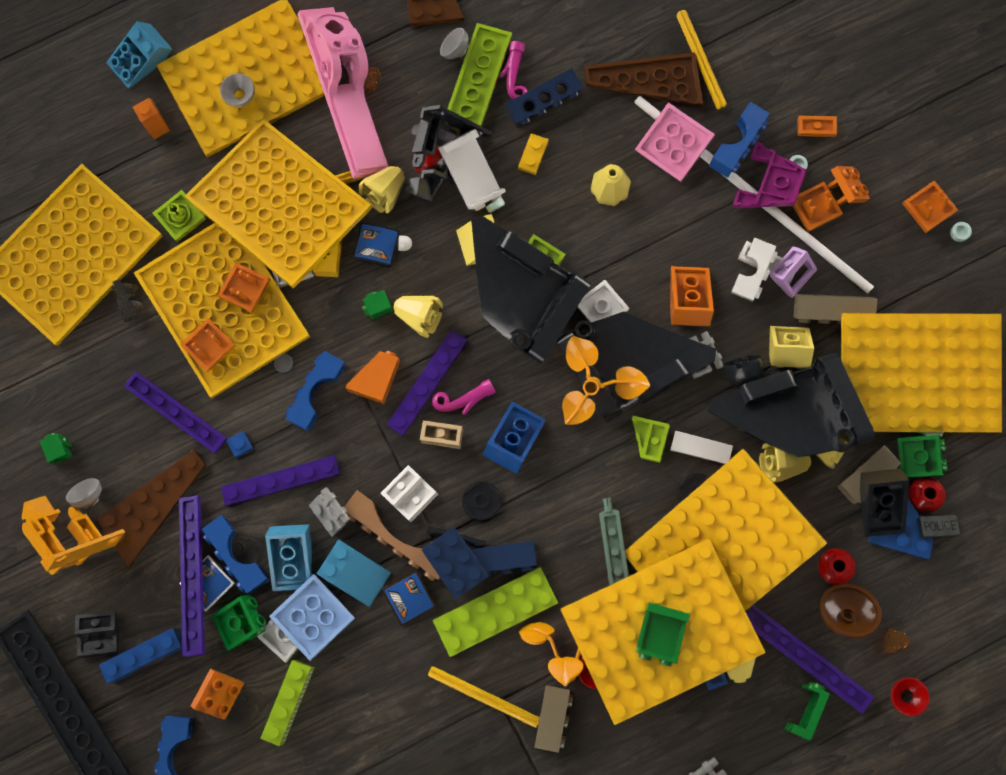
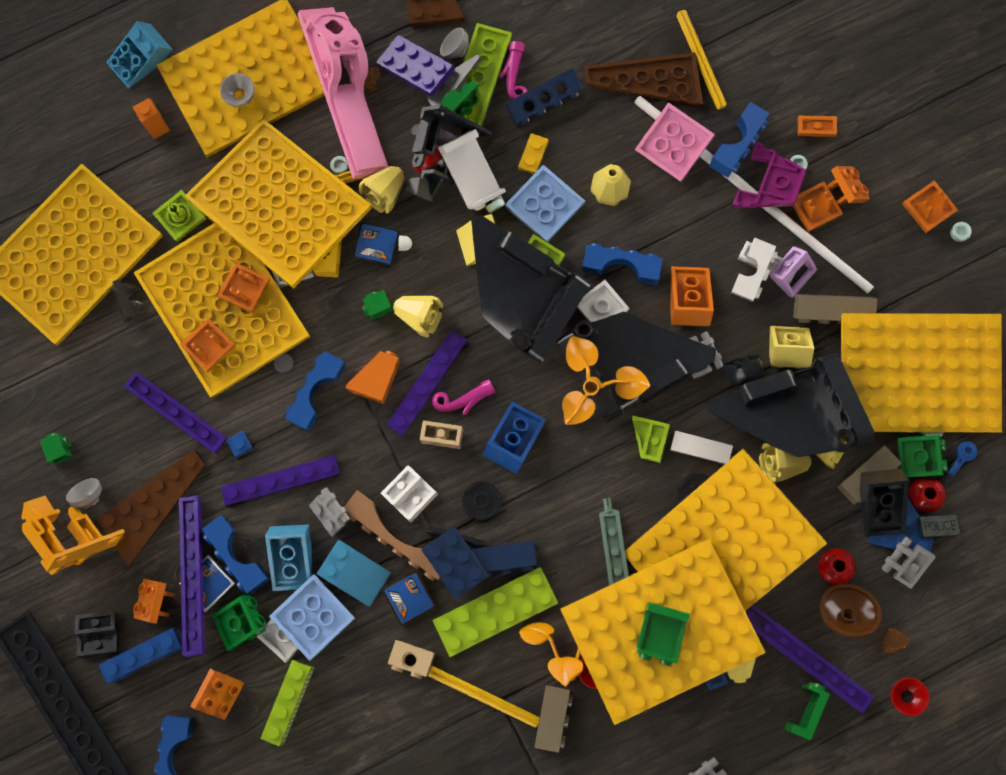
(150, 601): none -> orange plate
(339, 165): none -> light aqua tile
(415, 65): none -> plate
(423, 659): none -> tan brick
(455, 80): none -> dark grey wing
(464, 101): none -> green plate
(545, 204): none -> light blue plate
(645, 266): none -> blue arch
(913, 566): none -> light grey plate
(965, 452): none -> blue plate

